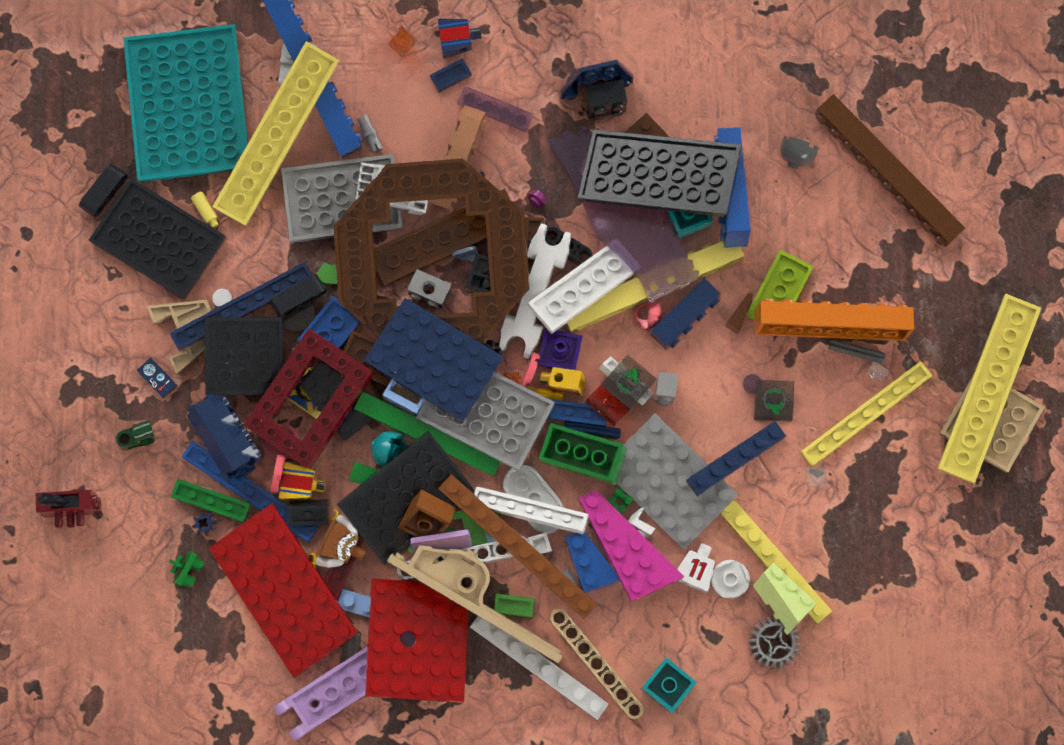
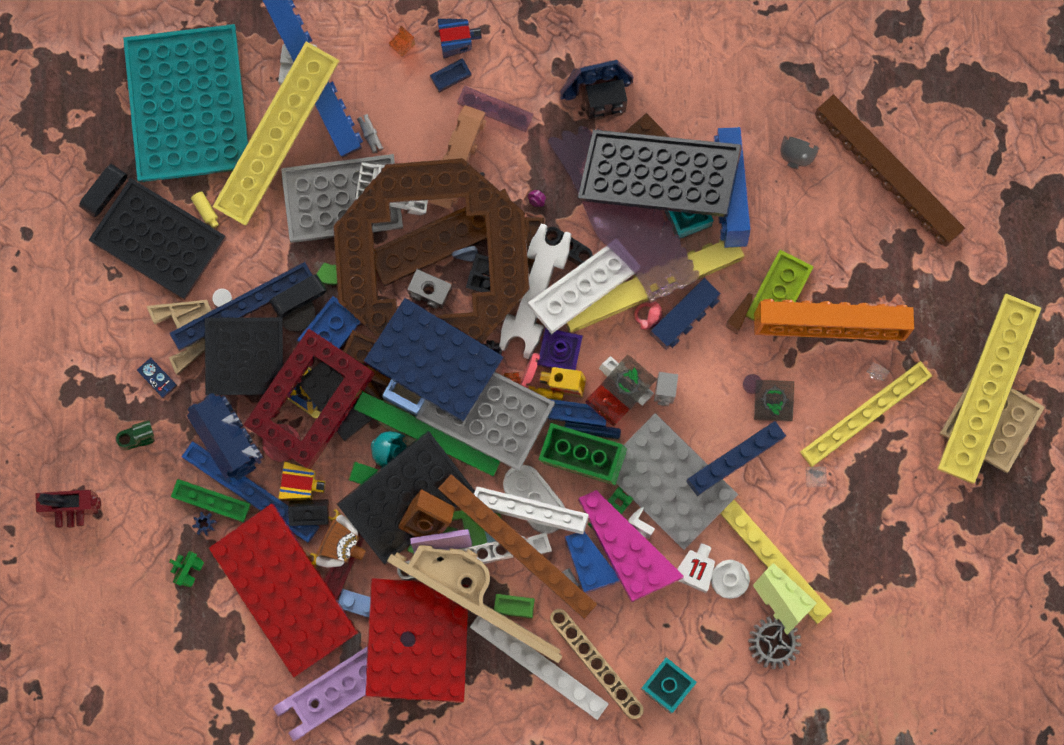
(277, 473): coral tile -> none
(856, 351): dark grey axle -> none

